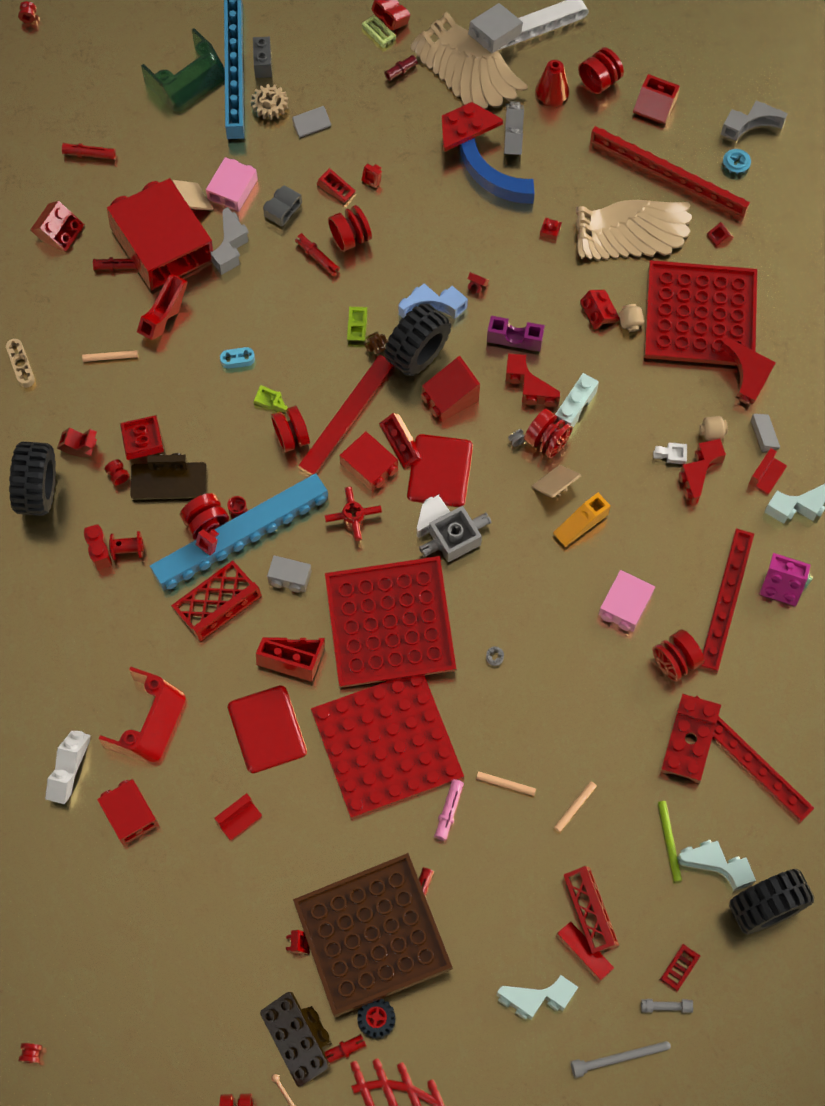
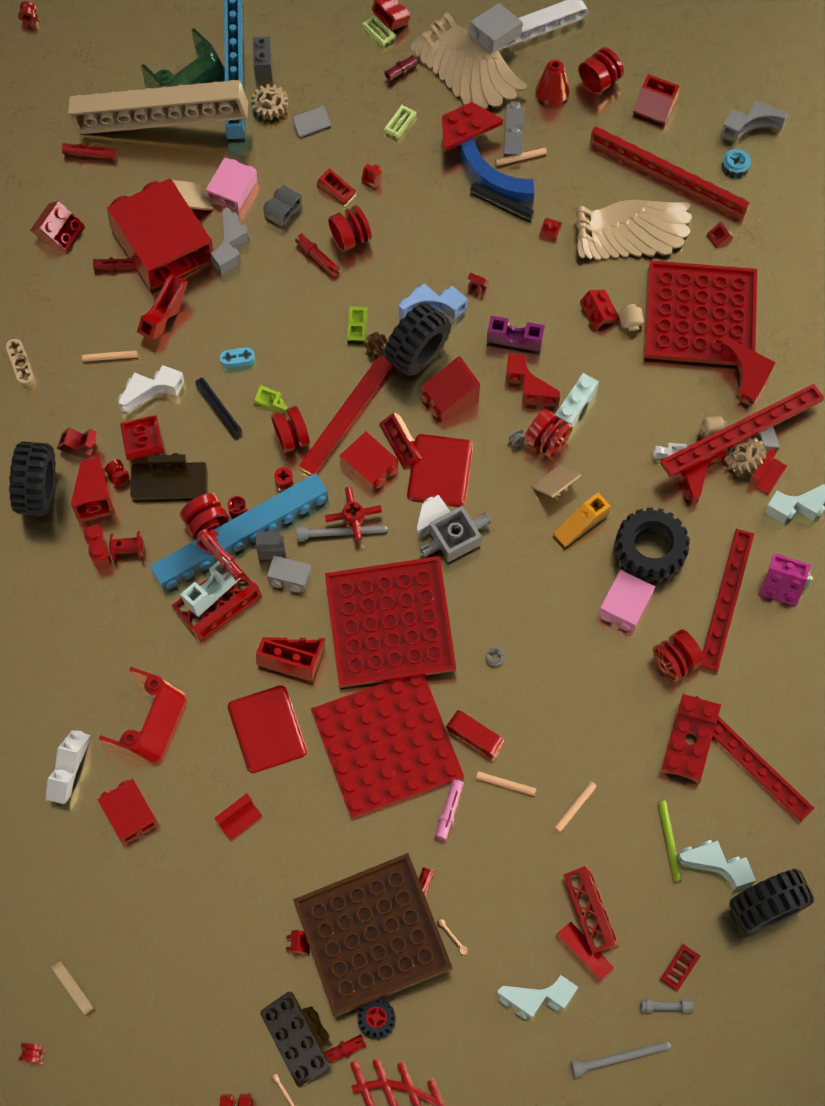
(72, 987): none -> tan beam
(91, 491): none -> red slope
(142, 388): none -> white arch
(158, 107): none -> tan brick
(201, 597): none -> light aqua arch
(218, 406): none -> black axle
(235, 571): none -> red pin
(269, 545): none -> dark grey brick
(287, 480): none -> red wheel
(304, 533): none -> light grey piece
(387, 129): none -> yellowish green tile
(463, 950): none -> light nougat hinge
(475, 734): none -> red beam
(502, 201): none -> black axle
(526, 155): none -> light nougat bar
(651, 523): none -> black tyre
(741, 430): none -> red plate
(745, 455): none -> tan gear

